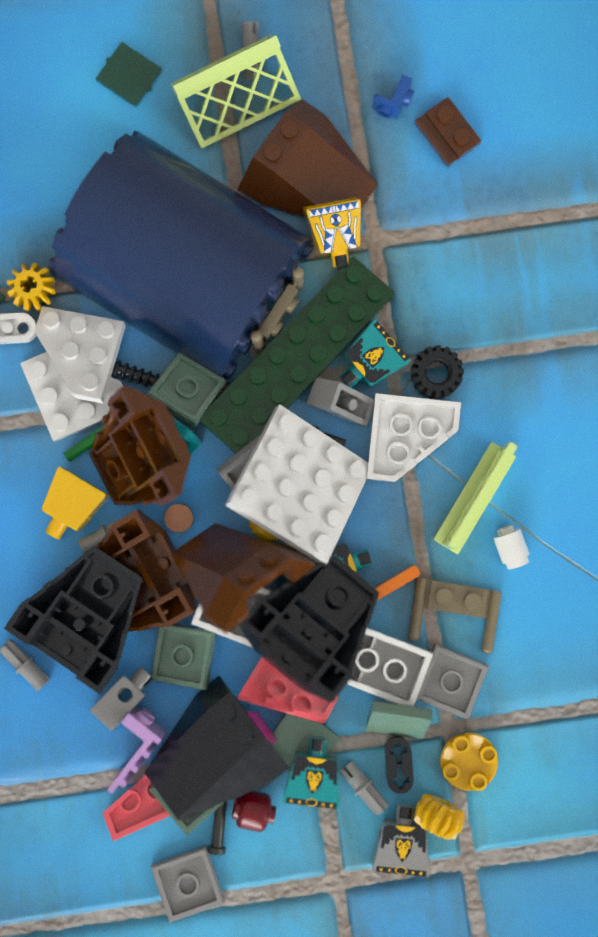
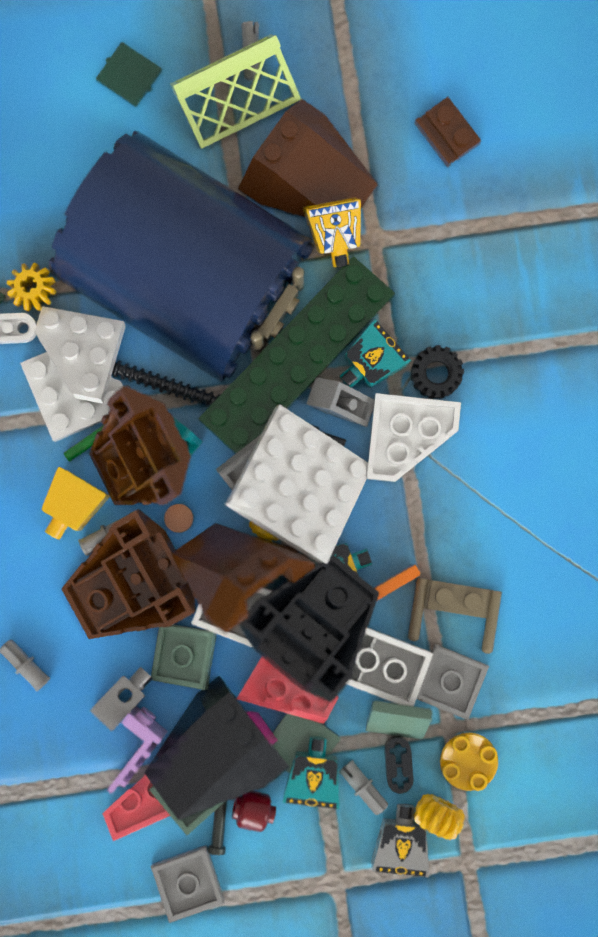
(82, 617): black wedge -> none
(187, 389): sand green tile -> none
(402, 96): blue bracket -> none
(475, 496): yellowish green fence -> none
(511, 547): white brick -> none

